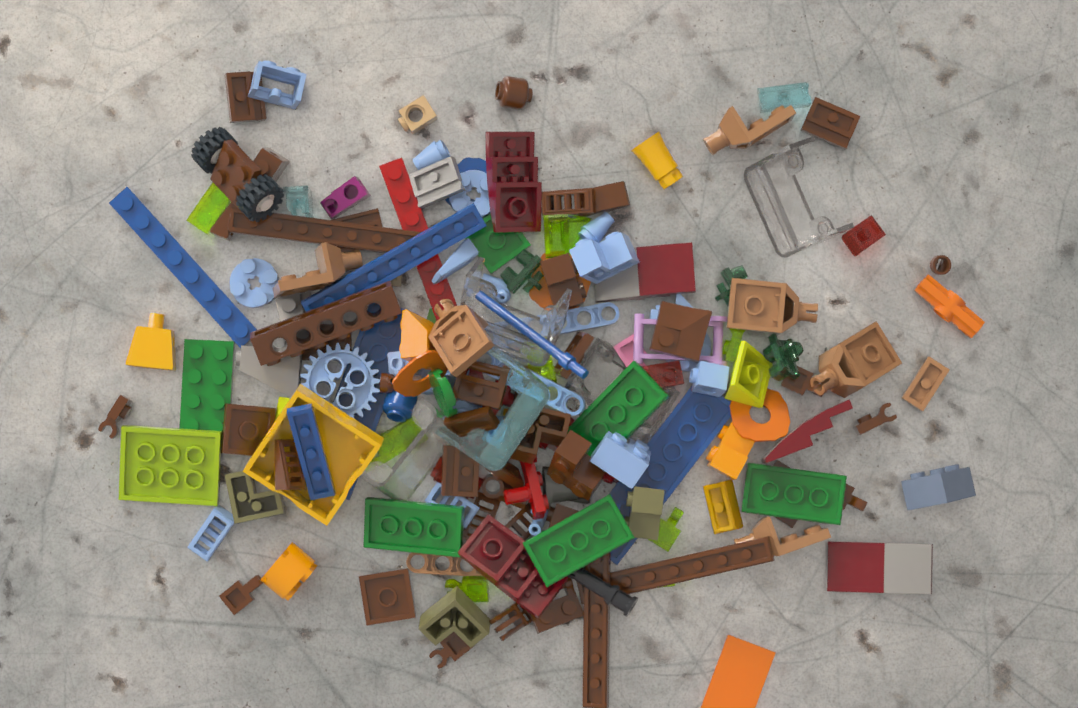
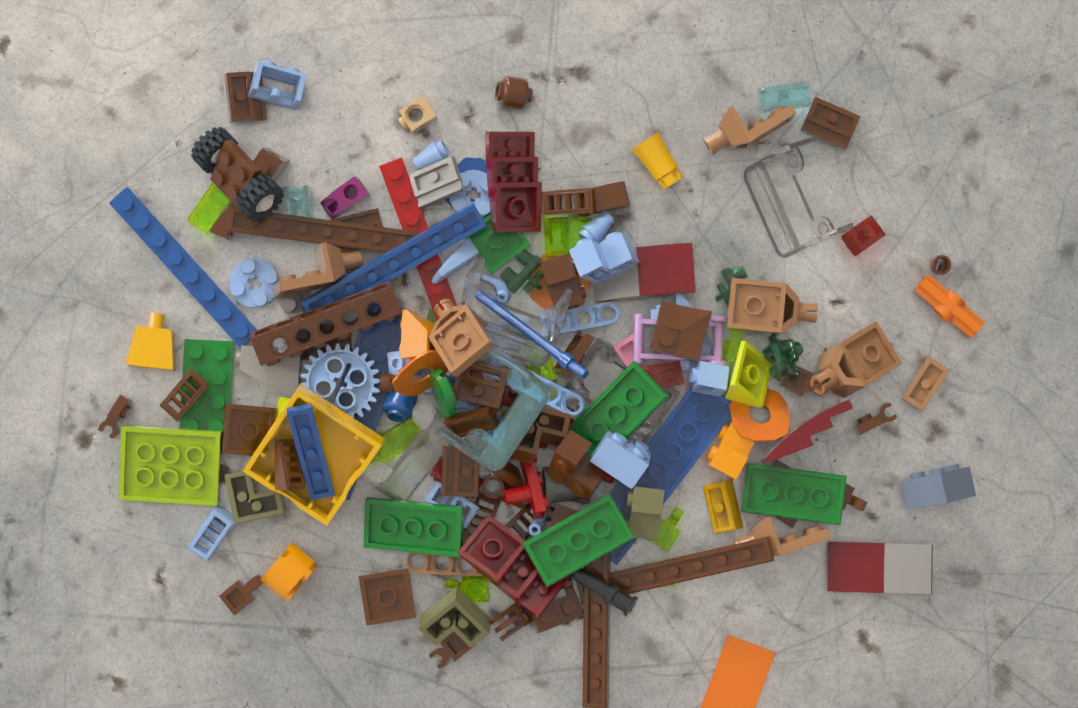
(204, 386): none -> reddish brown slope

